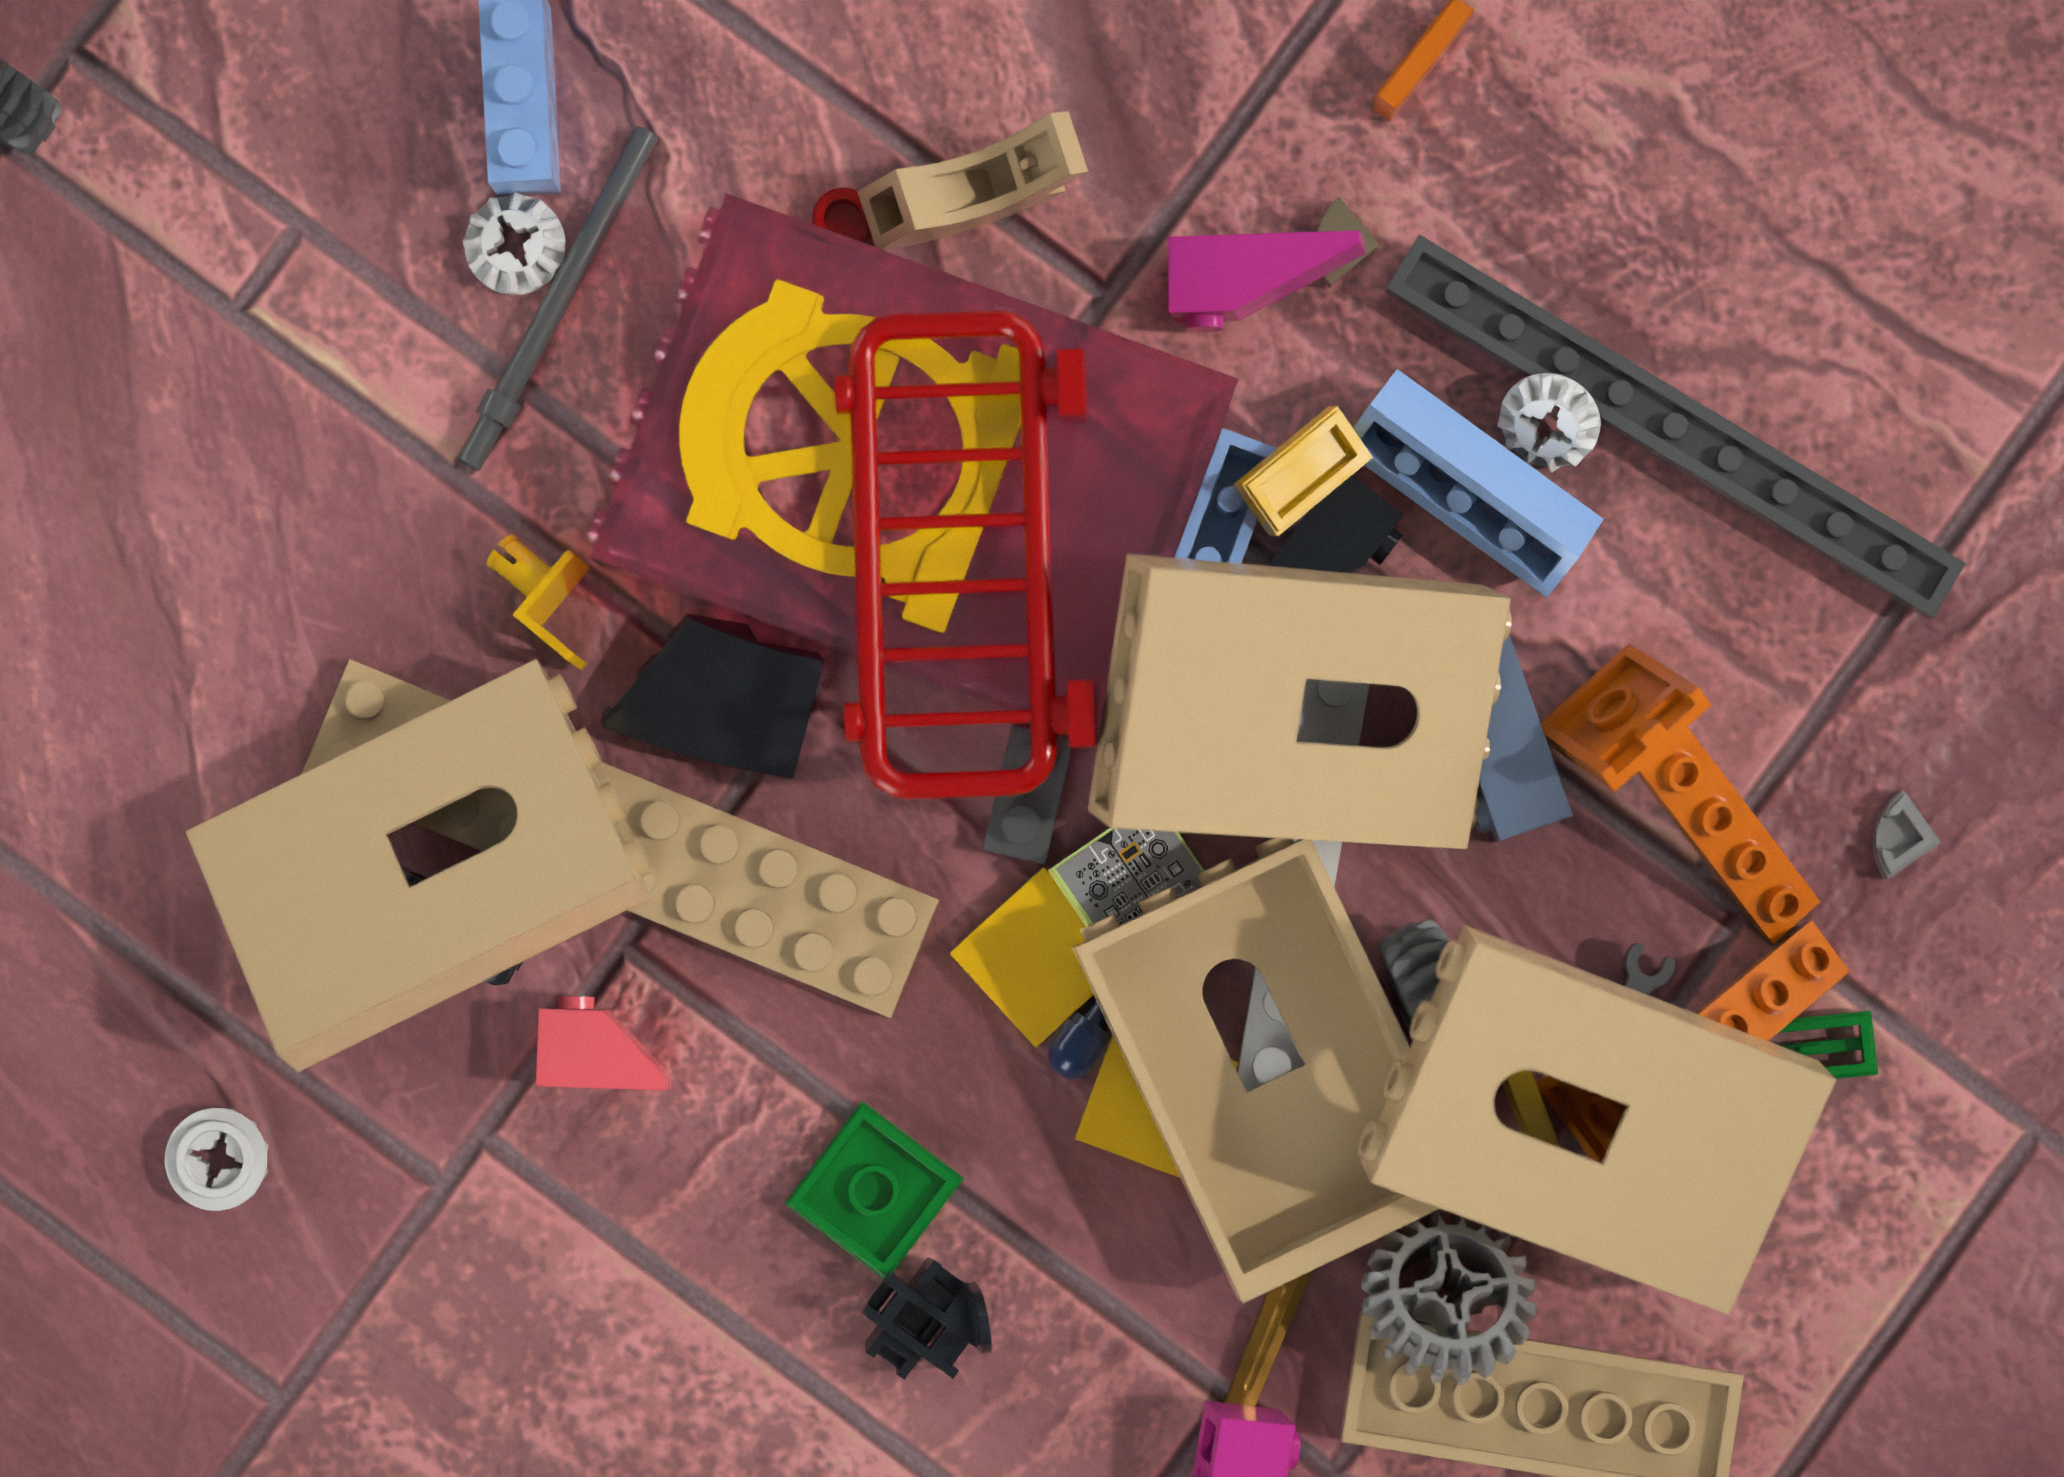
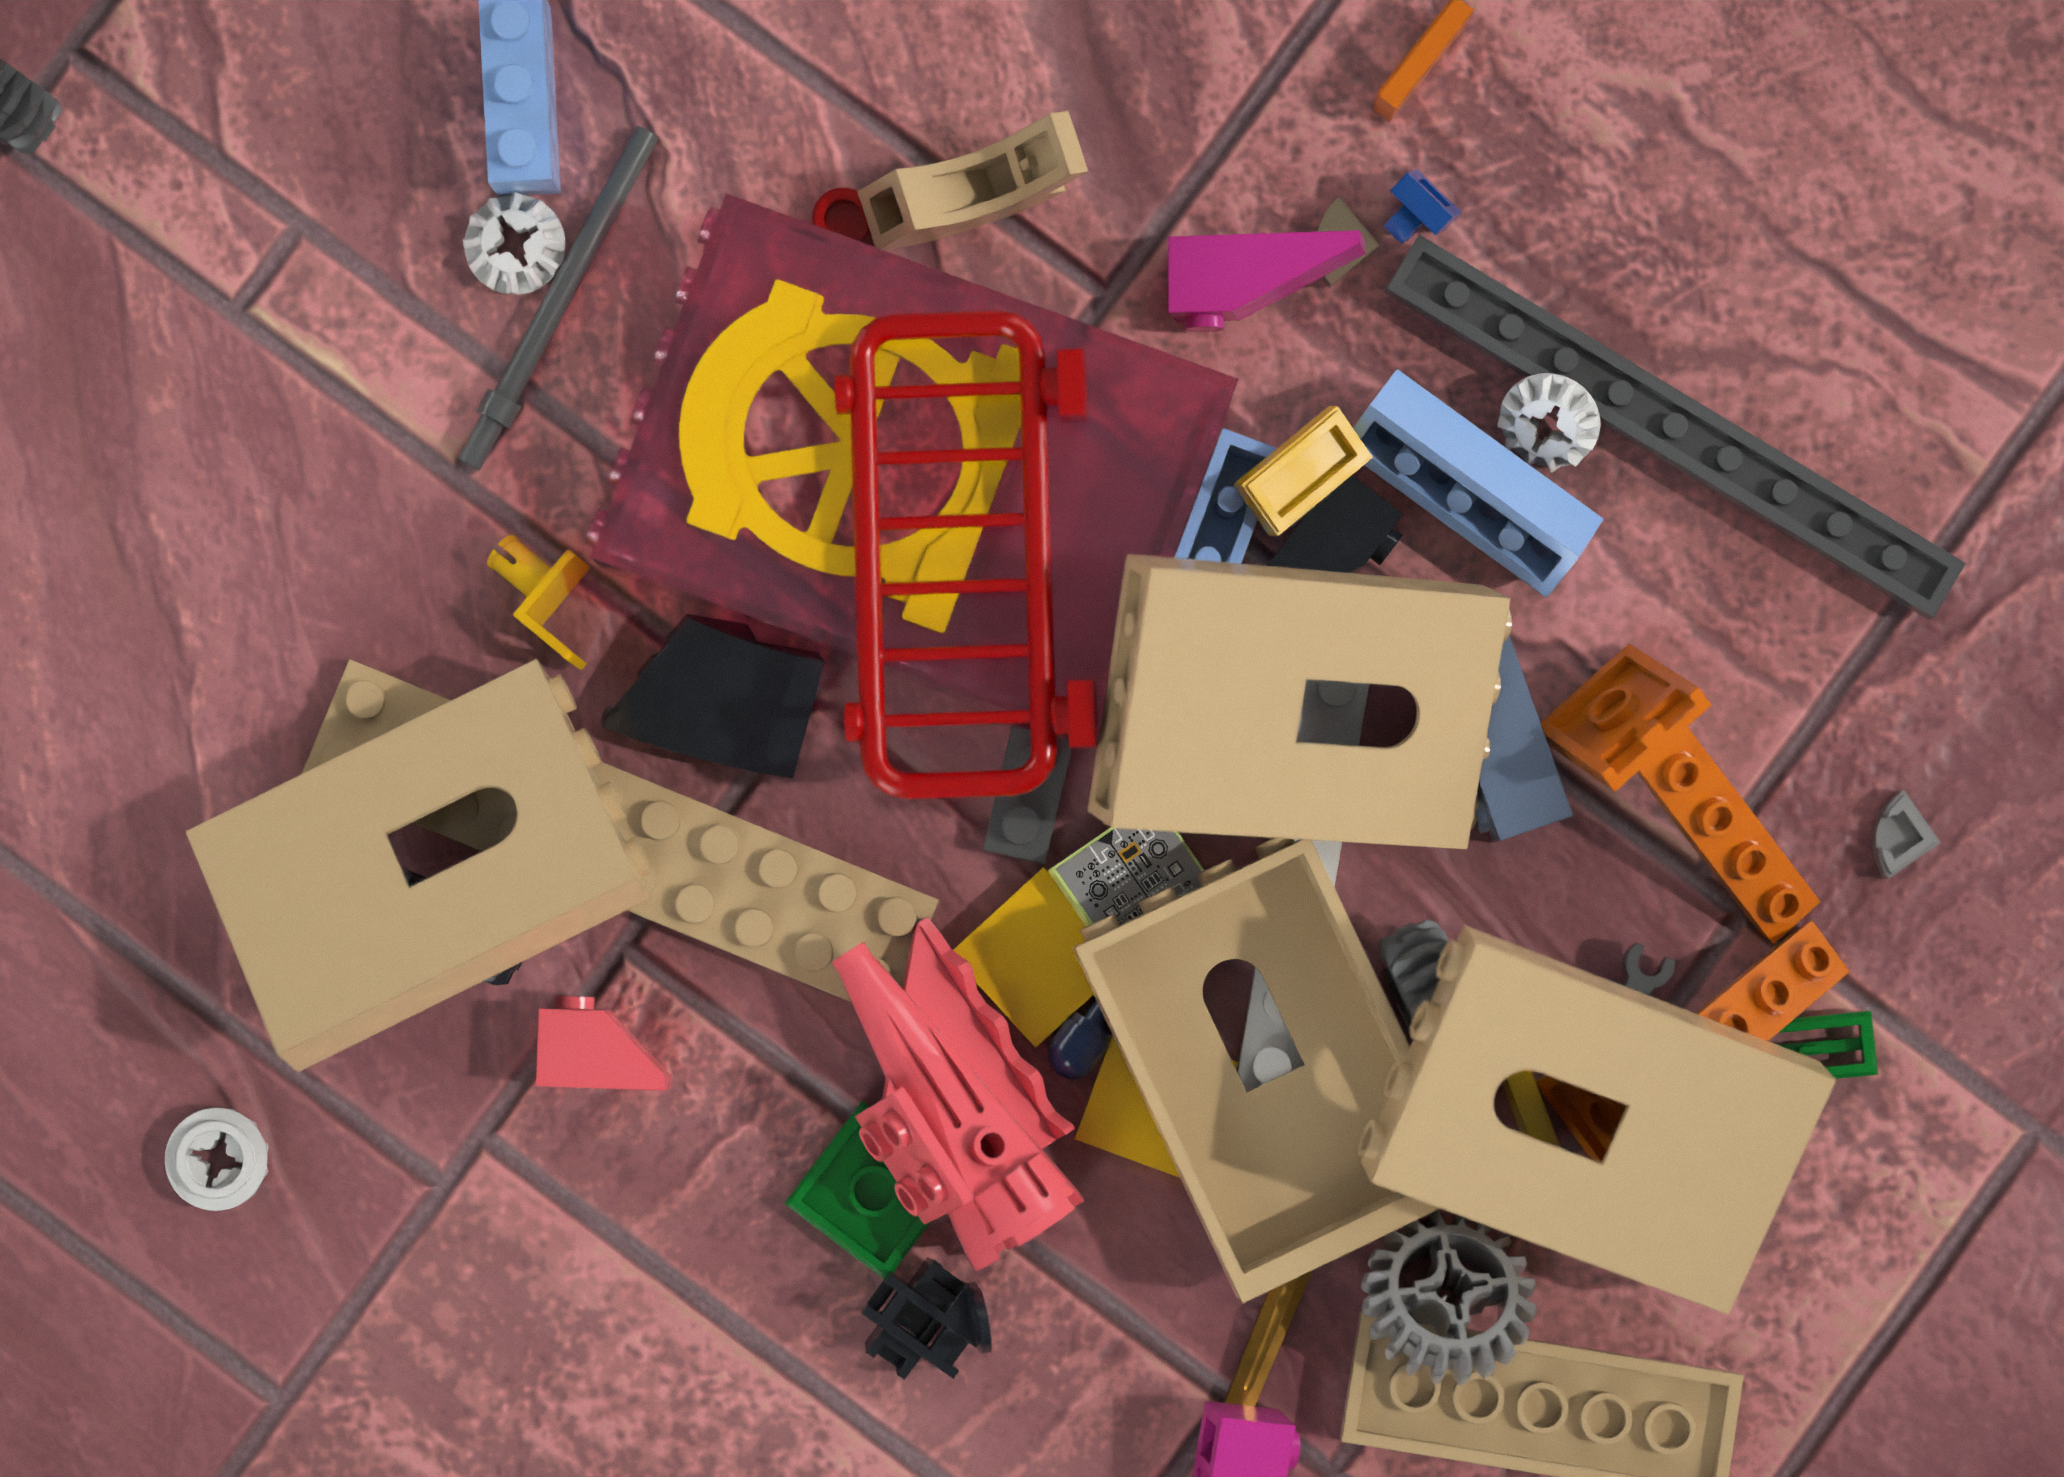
(958, 1102): none -> coral piece
(1422, 206): none -> blue tile

